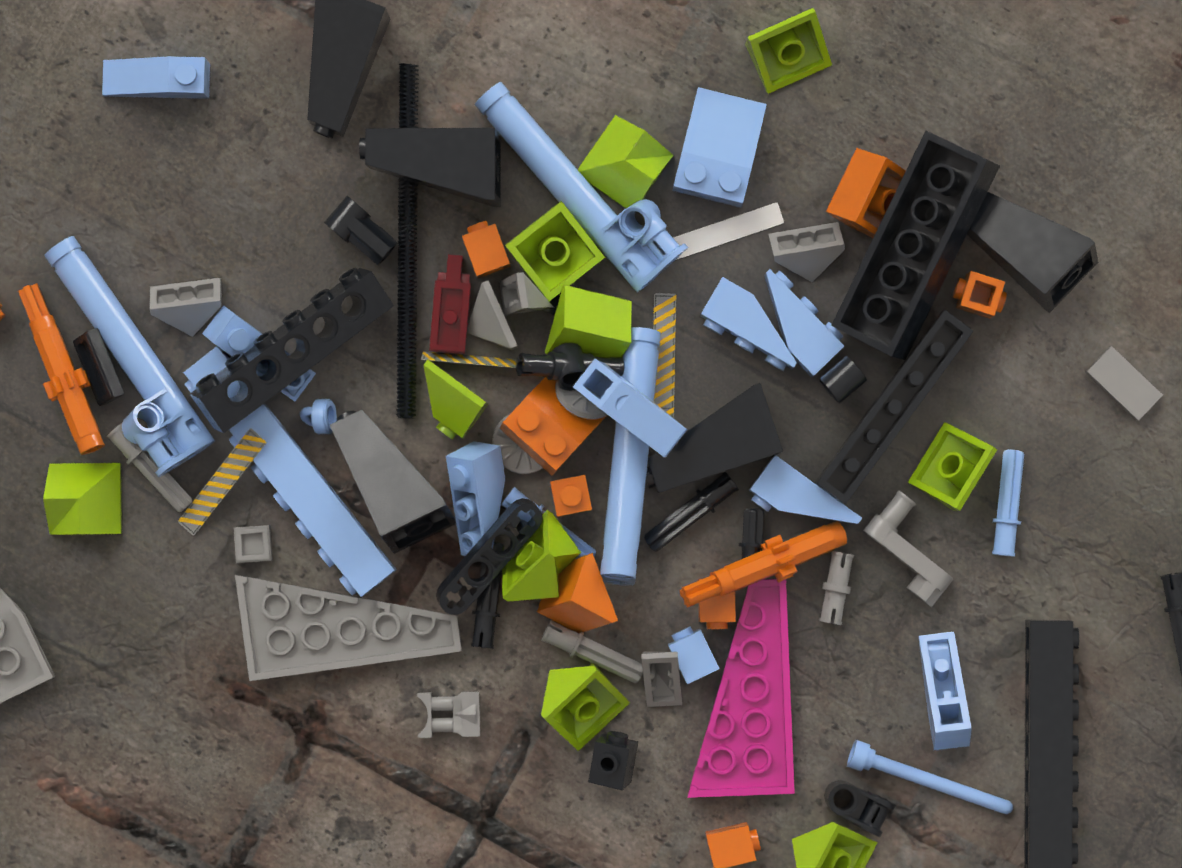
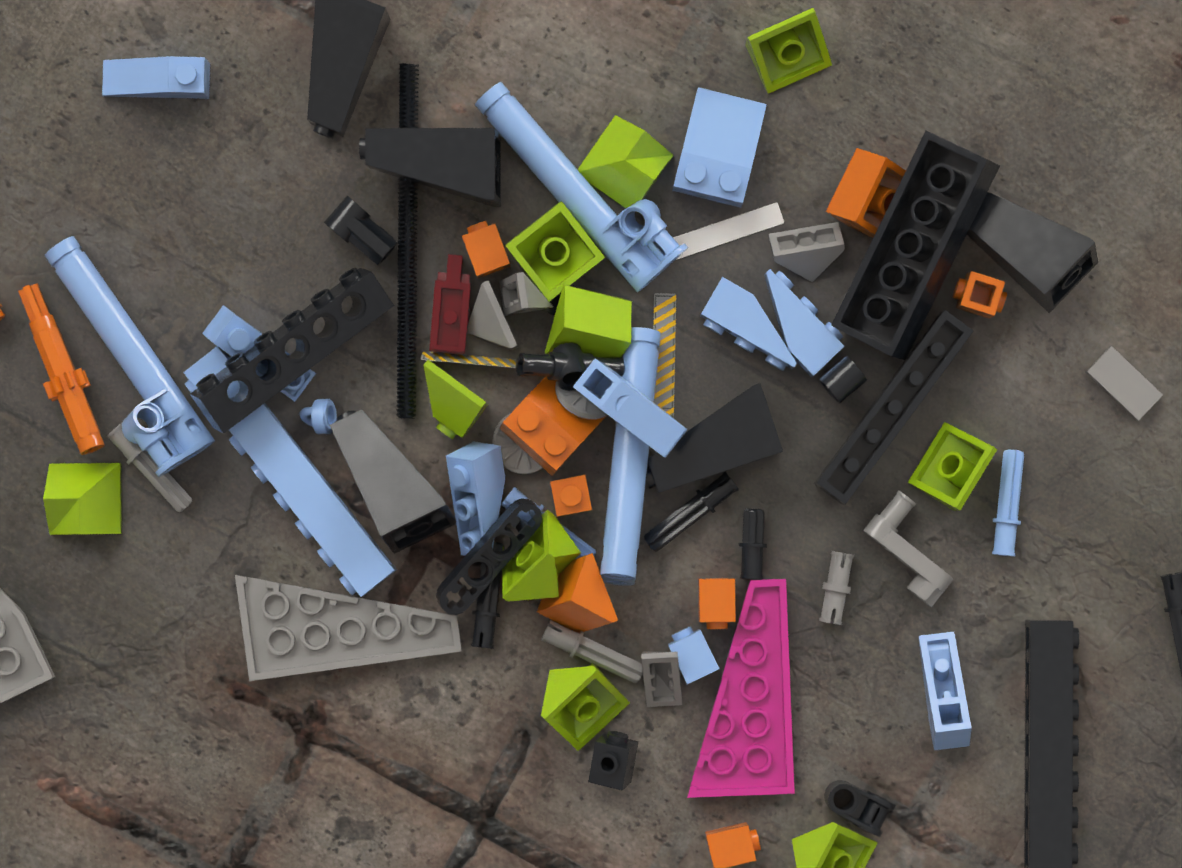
(98, 367): black tile -> none
(186, 303): light grey slope -> none
(222, 481): sticker -> none
(253, 544): light grey tile -> none
(465, 714): light grey piece -> none
(776, 559): orange piece -> none
(792, 492): light blue slope -> none
(864, 757): light blue piece -> none

